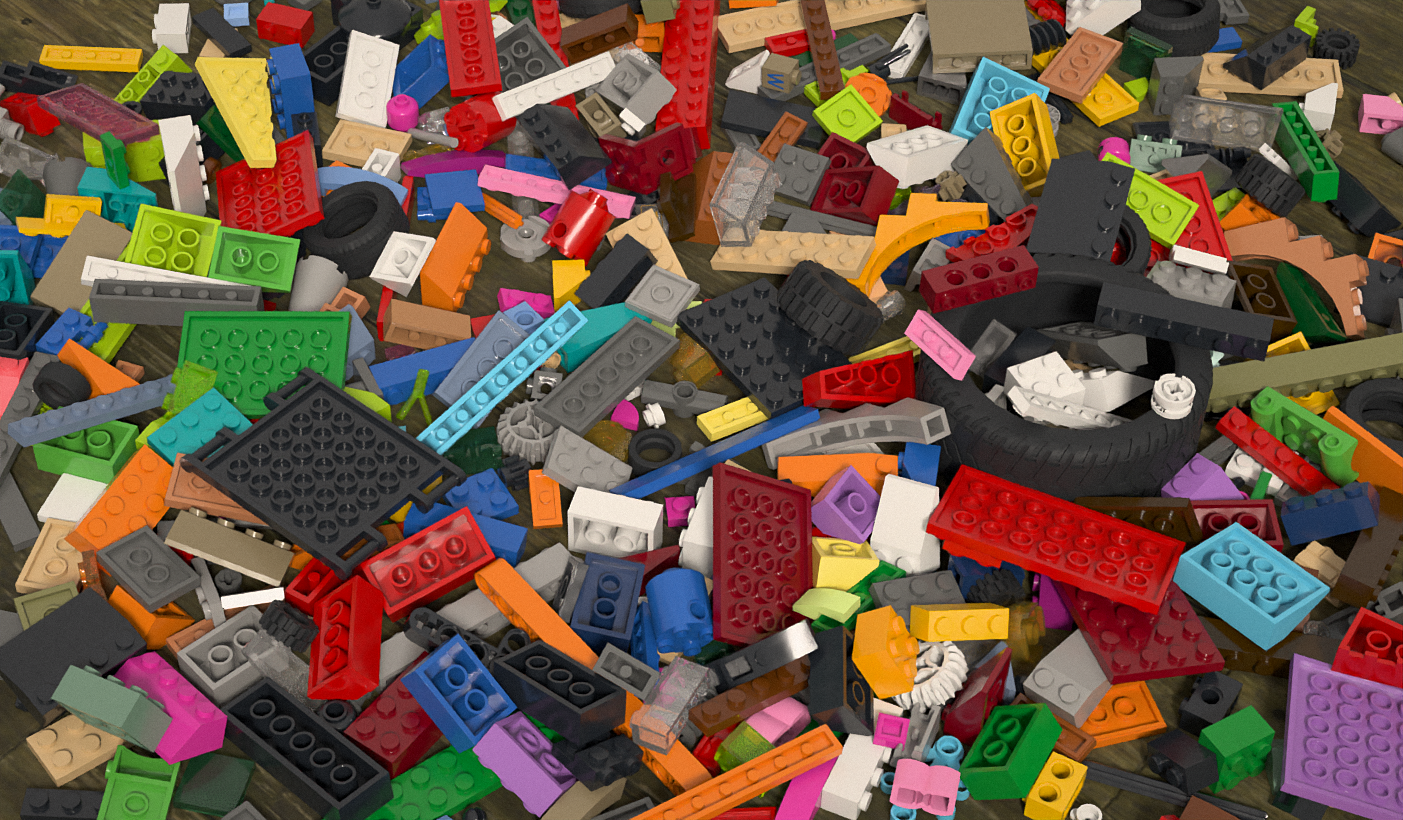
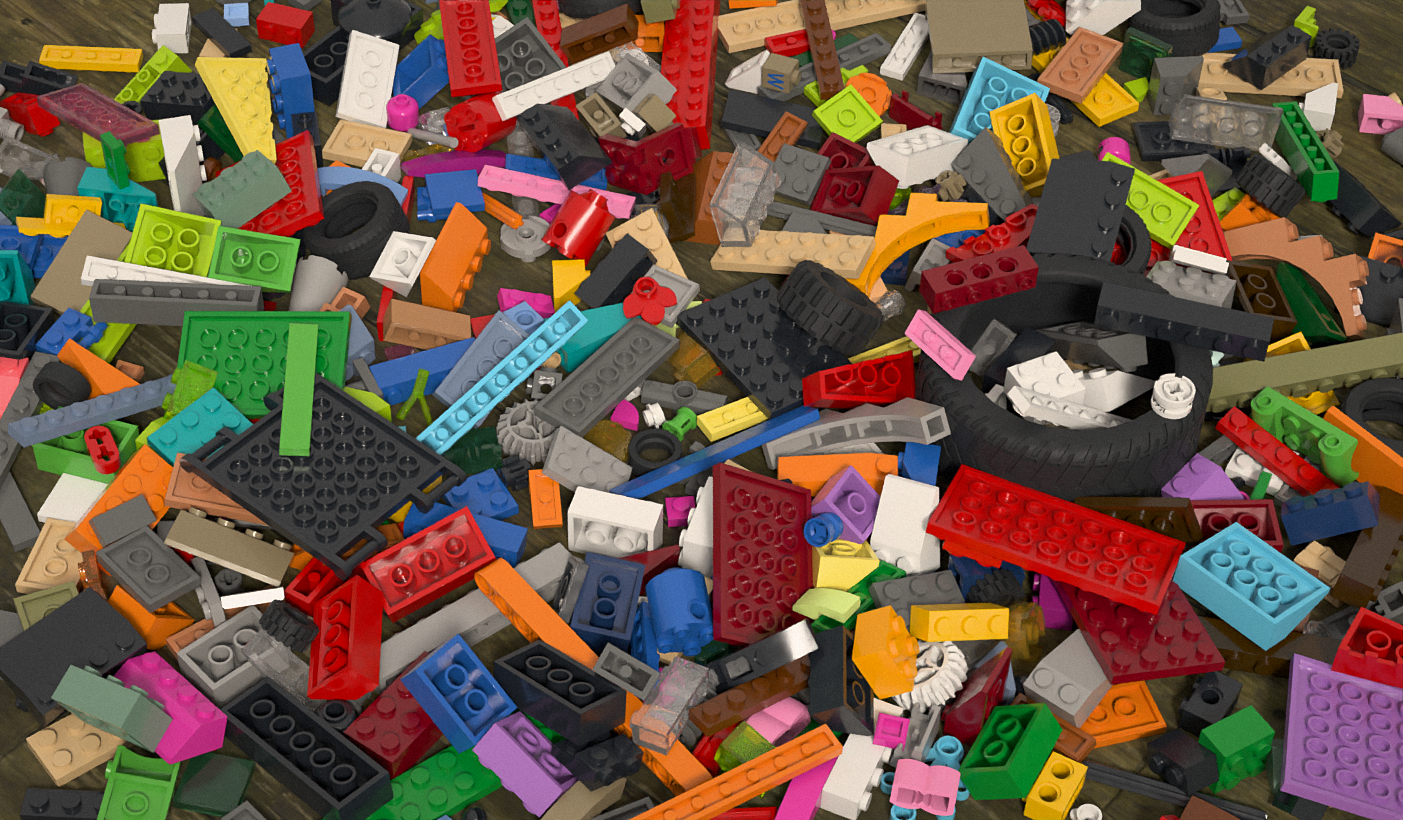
(107, 448): none -> red beam
(122, 520): none -> dark grey tile
(242, 191): none -> sand green brick
(299, 390): none -> bright green tile
(485, 651): black beam -> none
(649, 304): none -> plate
(654, 113): none -> dark tan brick
(680, 423): none -> bright green bush
(823, 529): none -> blue wheel
(882, 69): black plant -> none
(1148, 155): sand green bracket -> none

